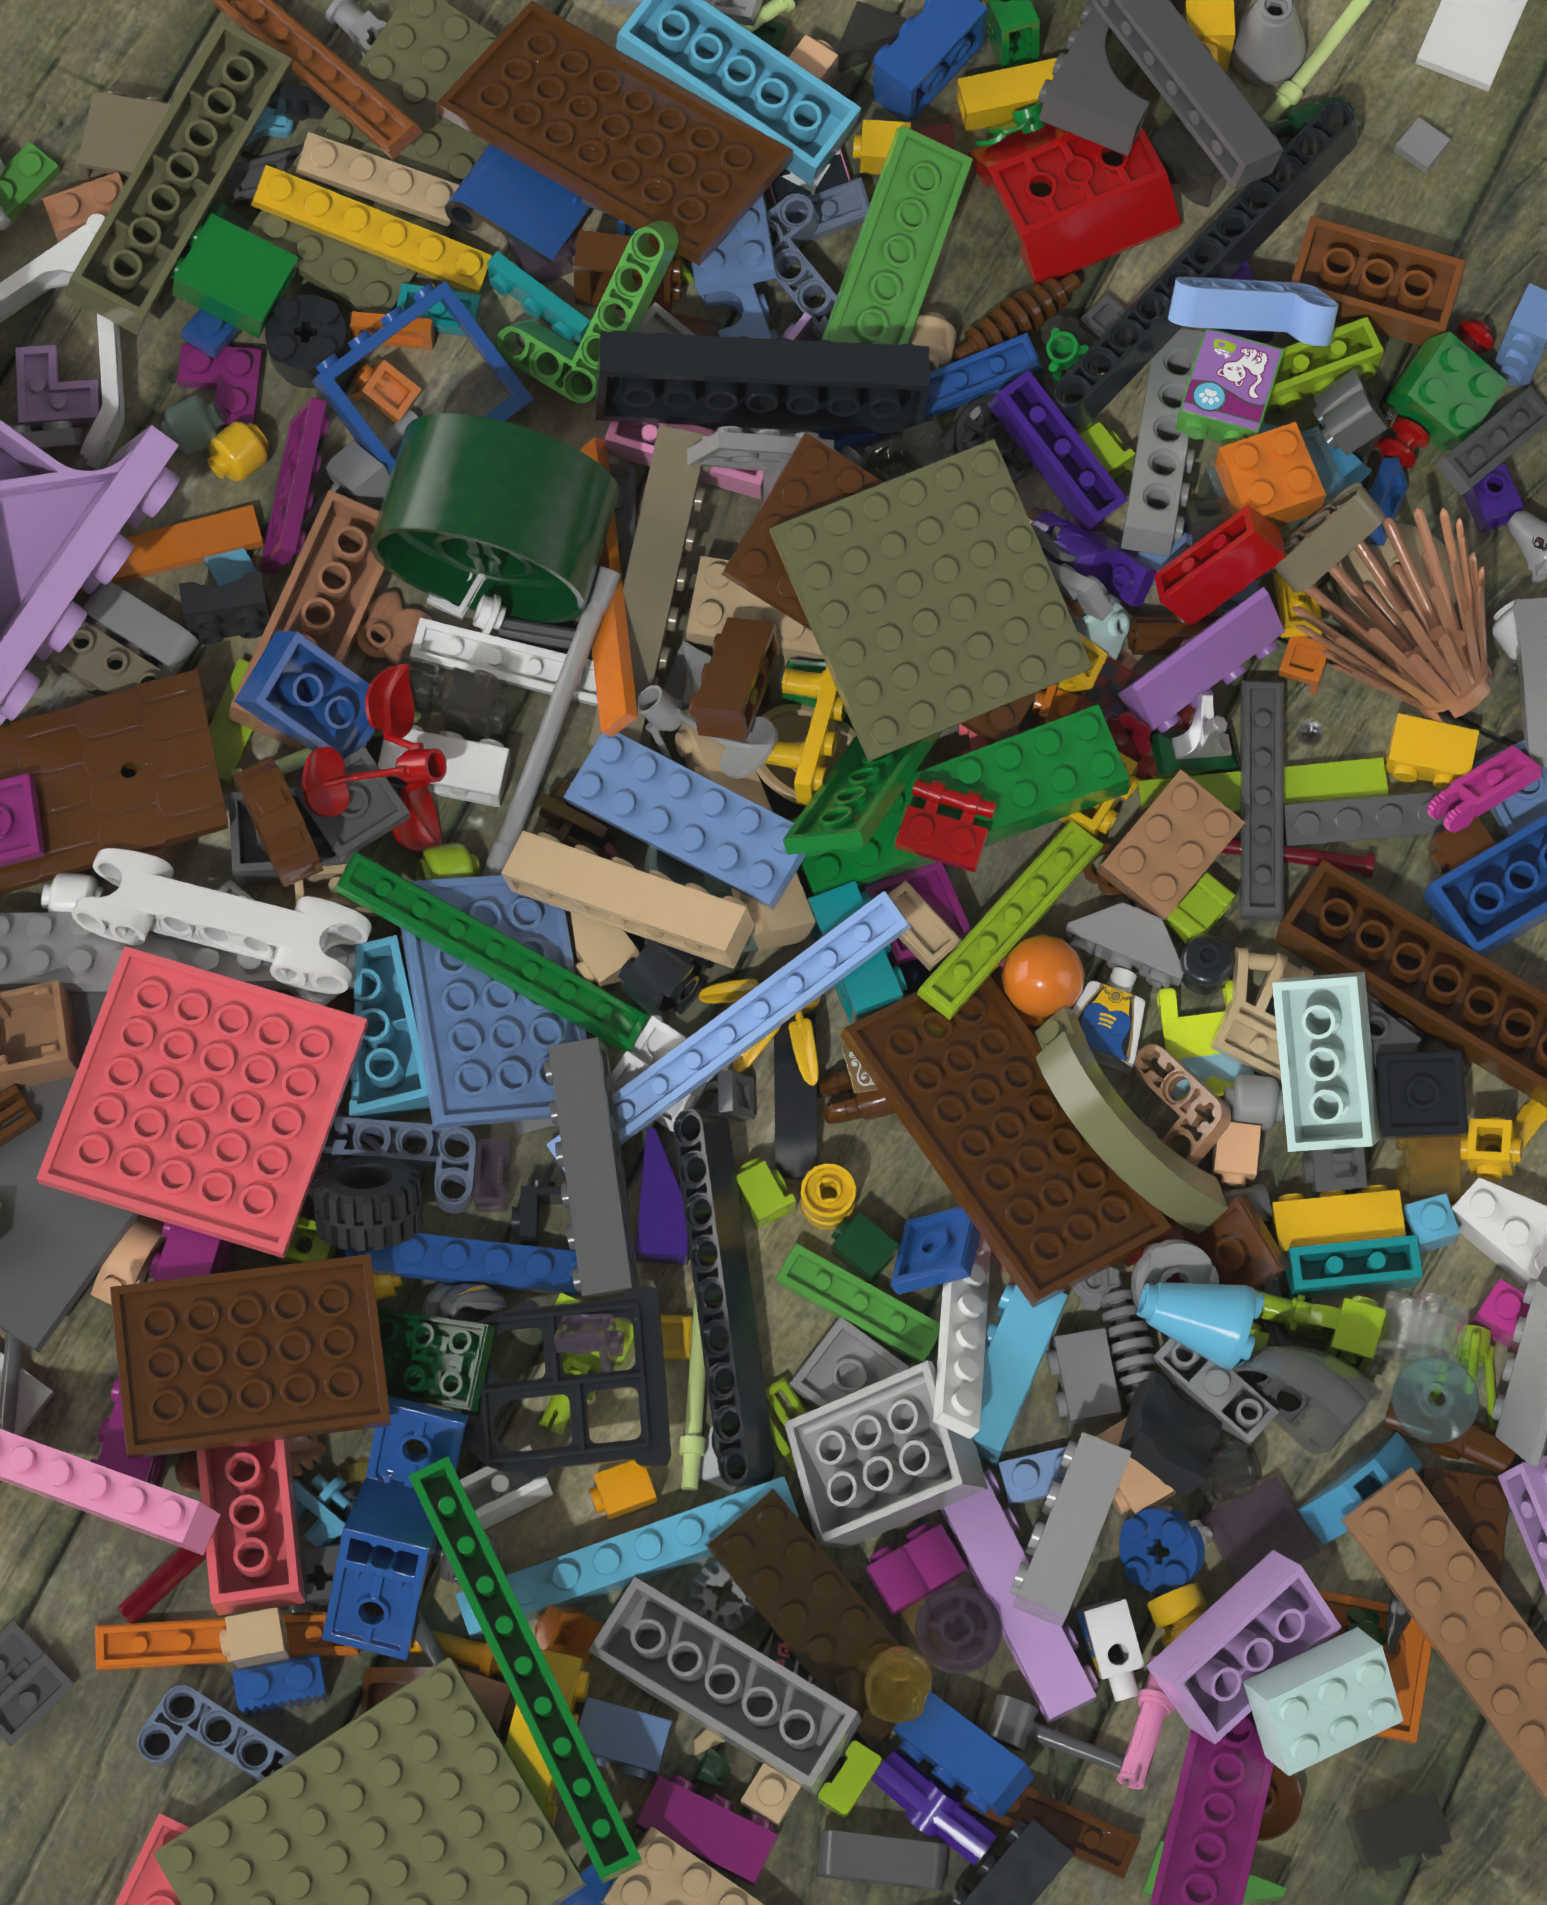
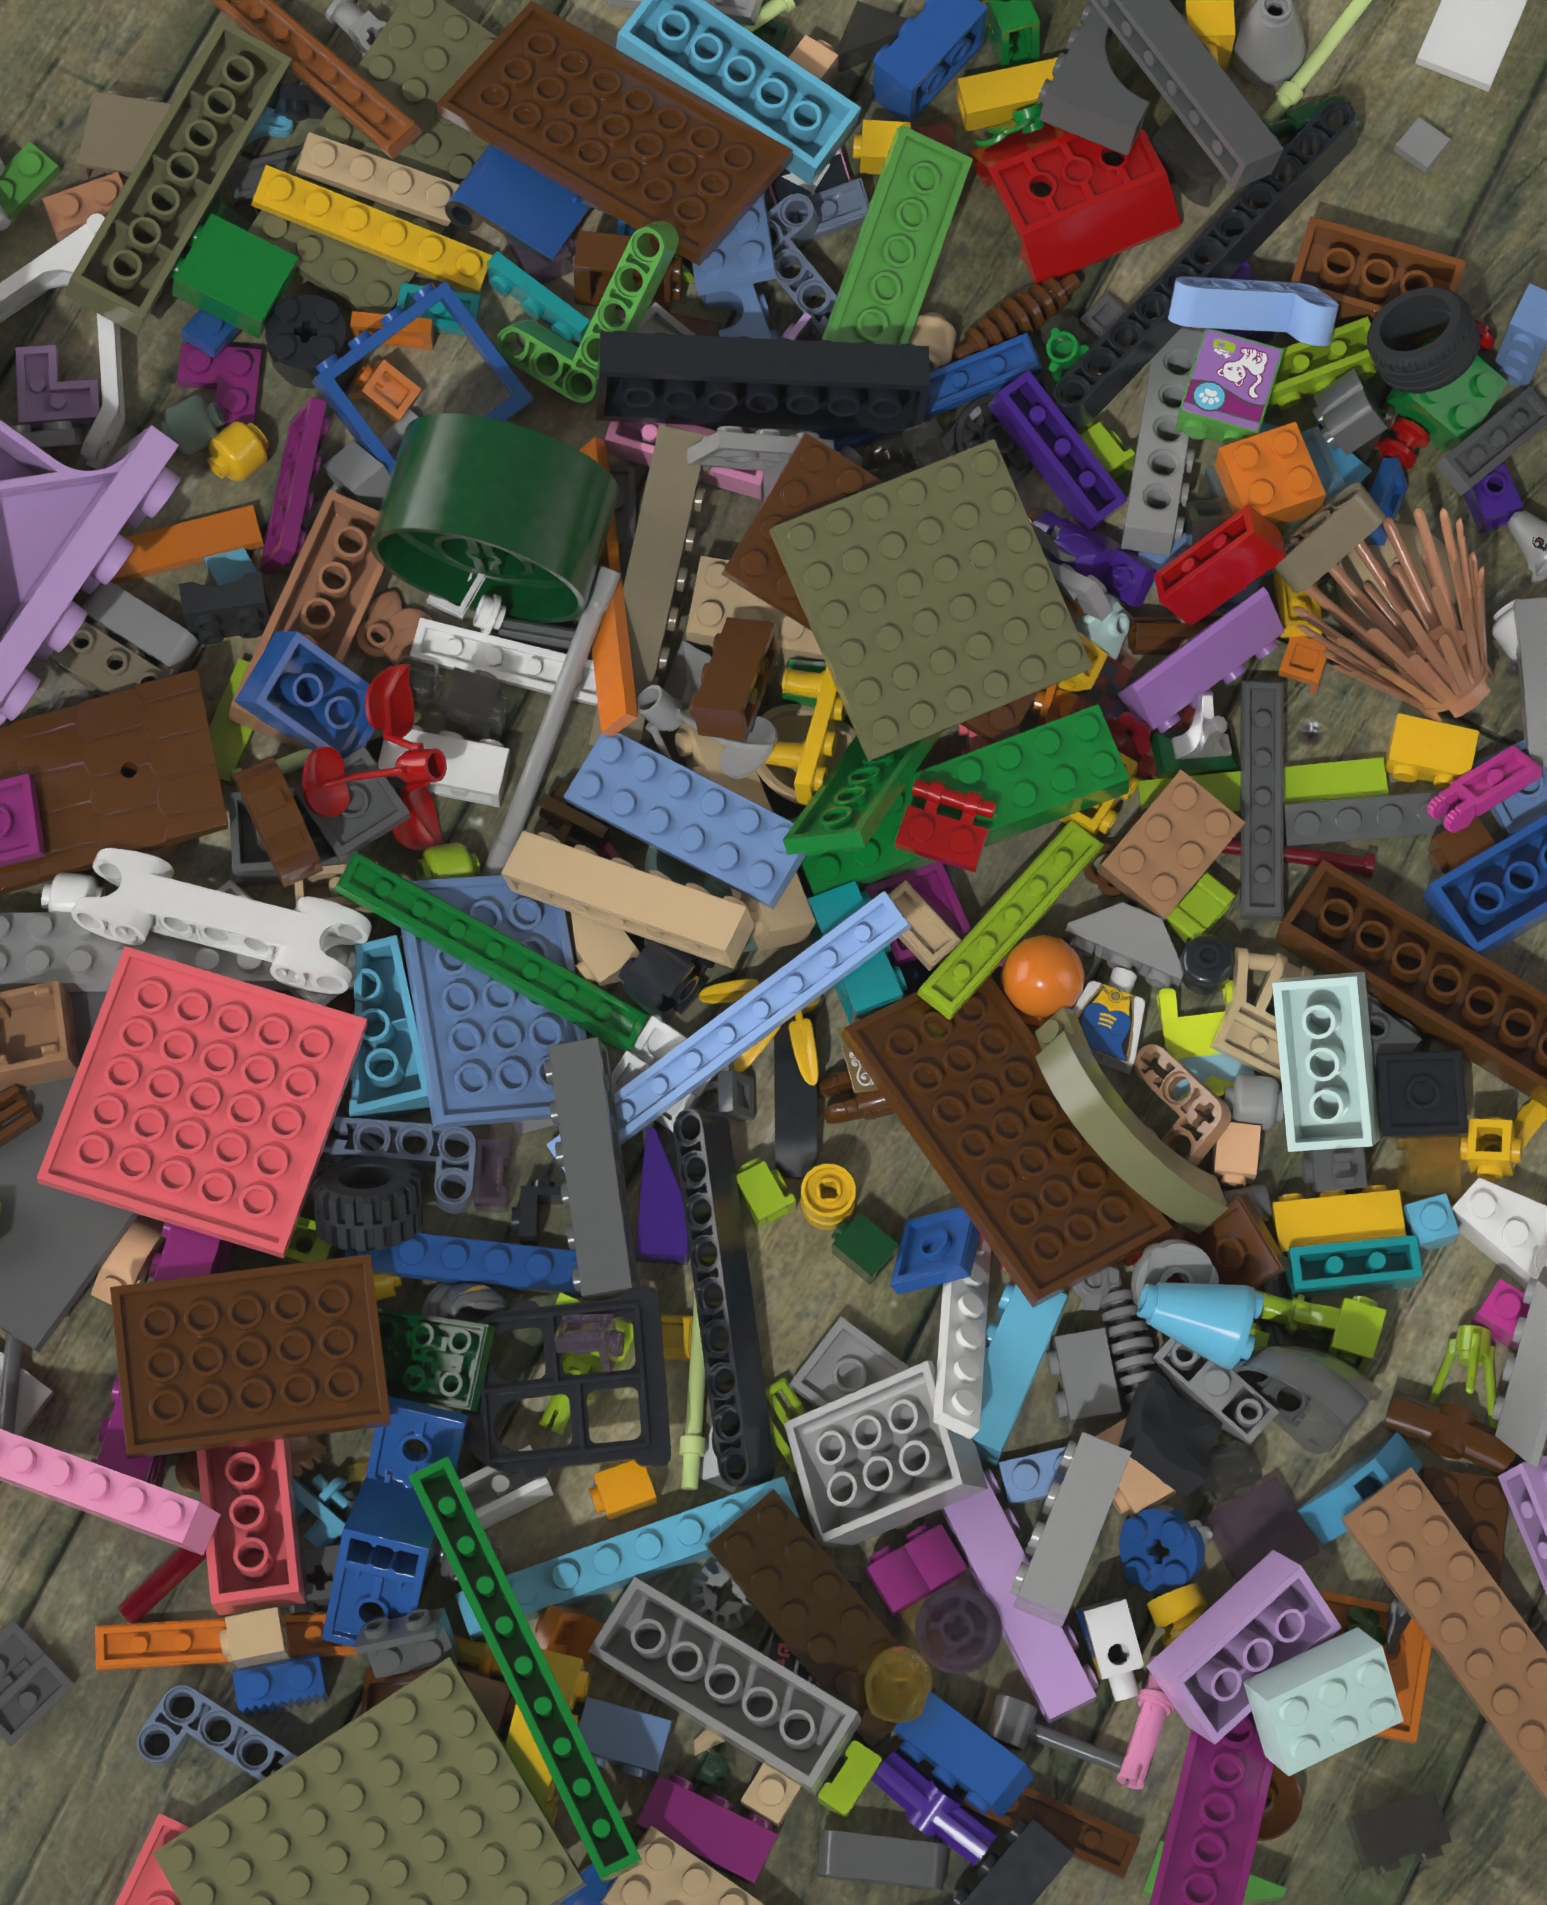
(407, 1642): none -> dark grey bracket
(859, 1303): bright green plate -> none
(1421, 1328): clear brick -> none
(1424, 1418): clear light blue dish -> none
(1435, 363): none -> black tyre

